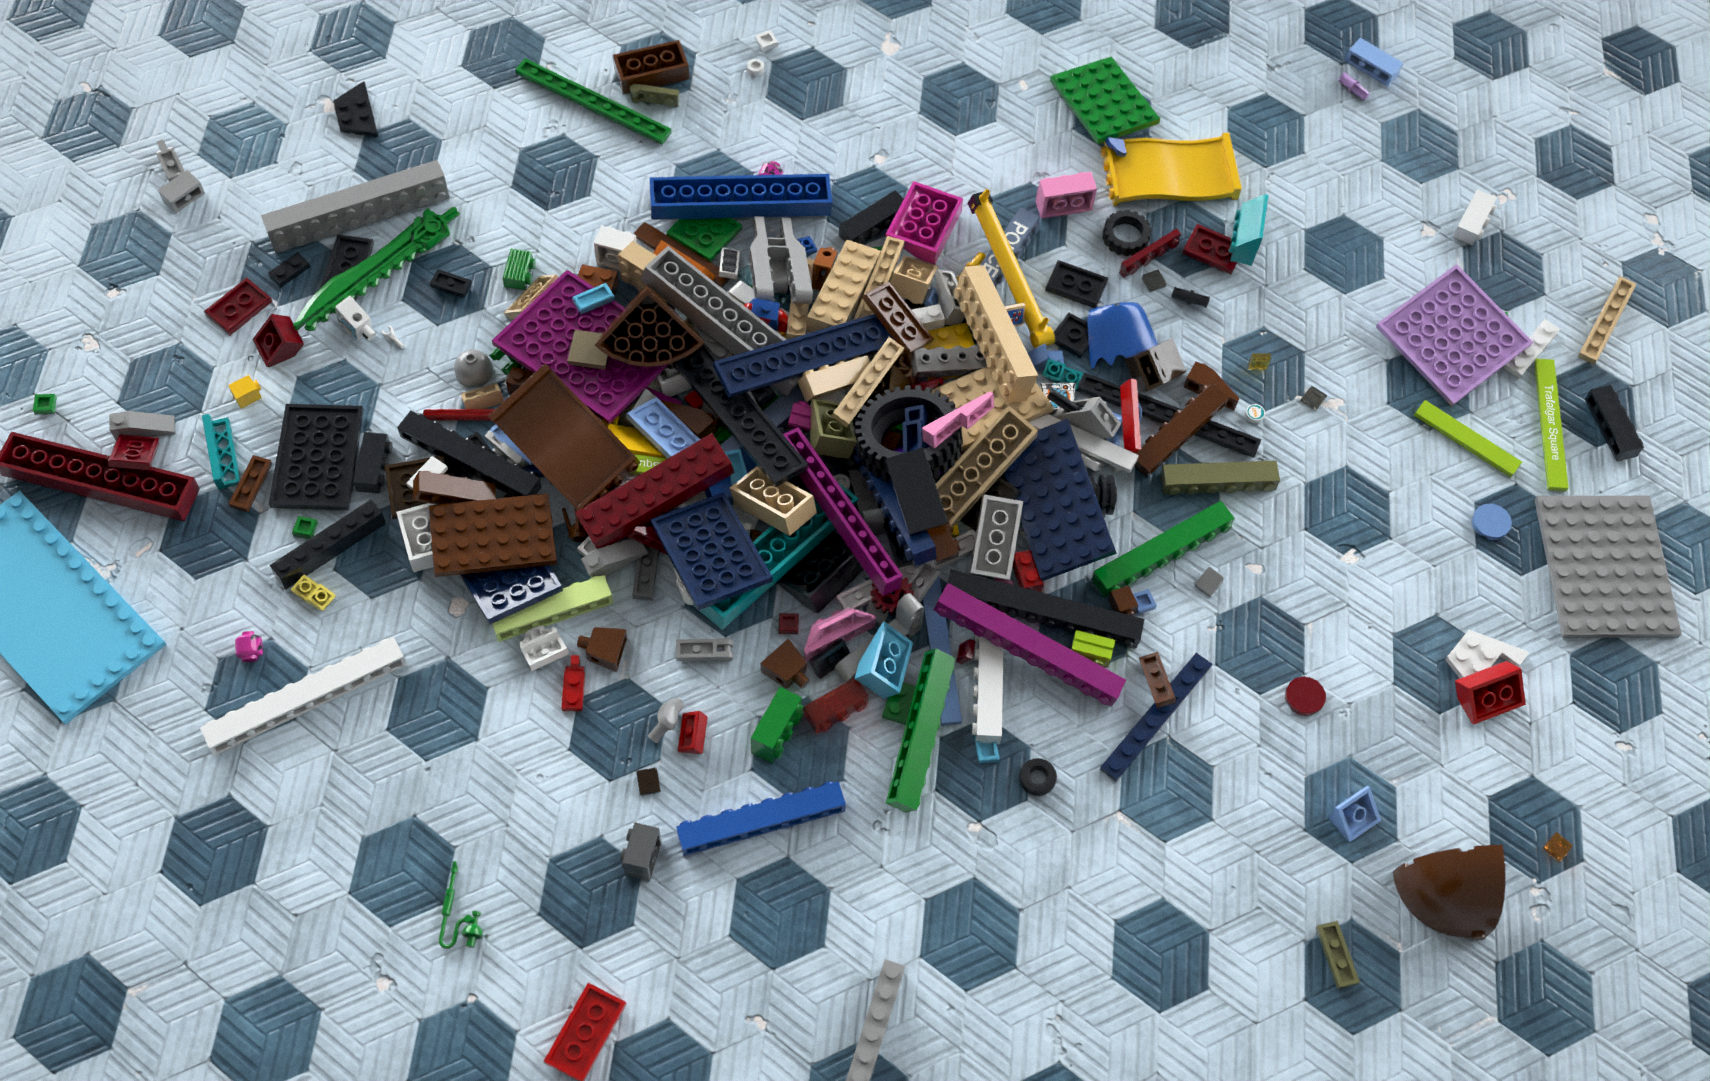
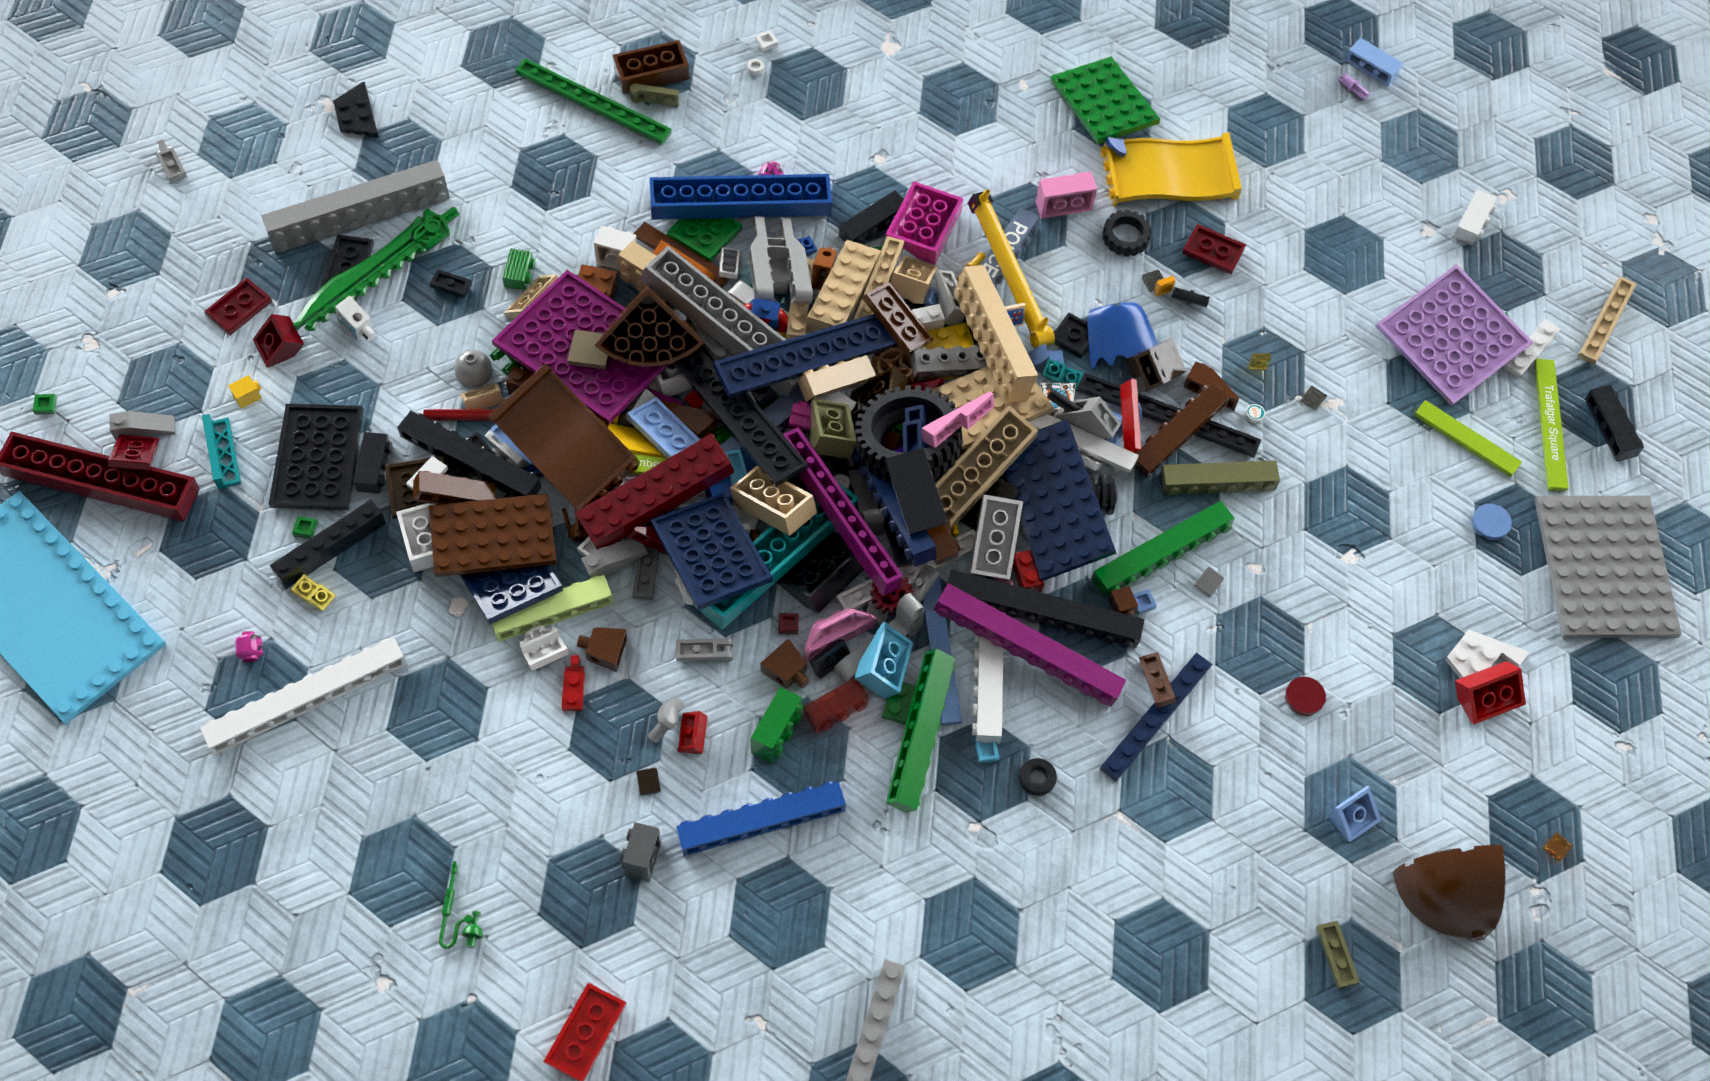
(181, 191): light grey brick -> none
(250, 483): reddish brown plate -> none
(289, 269): black plate -> none
(391, 336): white hand -> none
(593, 298): medium azure tile -> none
(867, 382): tan plate -> none
(965, 651): dark red tile -> none
(1076, 284): black tile -> none
(1093, 647): lime brick -> none
(1149, 253): dark red plate -> none
(1164, 286): none -> light orange tile
(1248, 230): slope -> none

